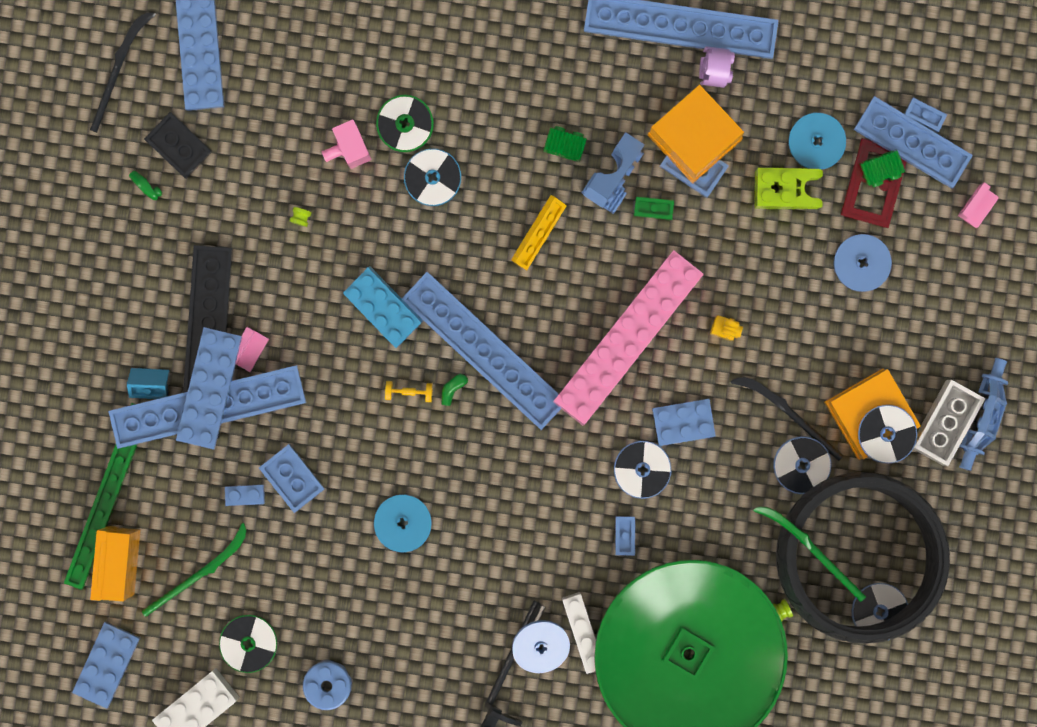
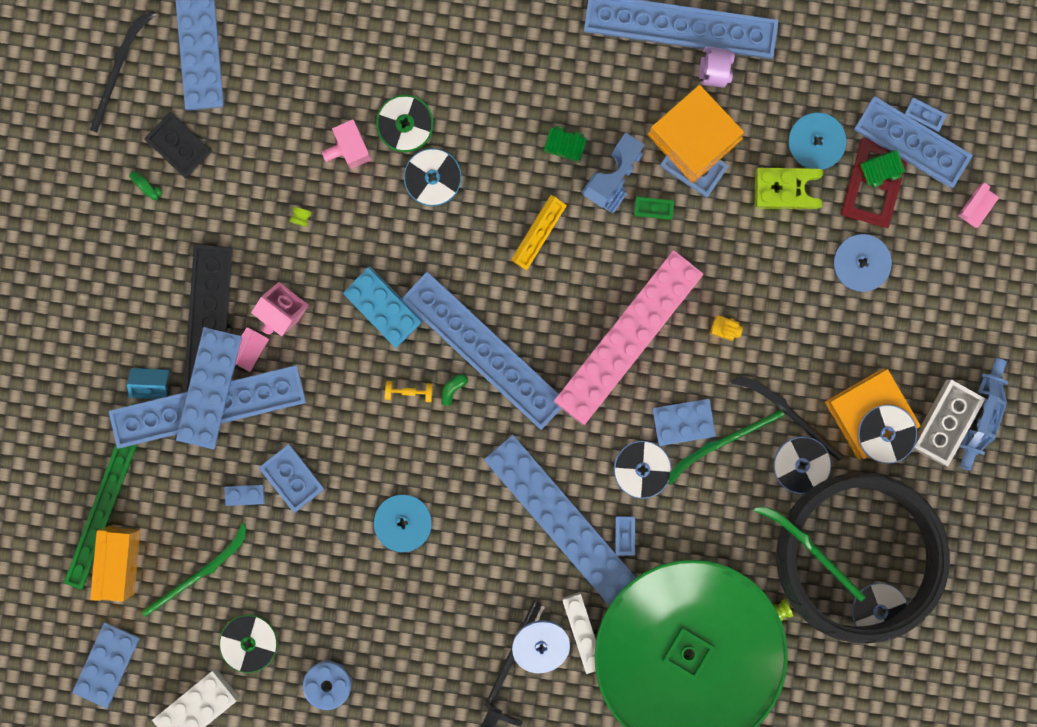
(279, 309): none -> bright pink brick
(559, 518): none -> medium blue plate
(711, 446): none -> green piece

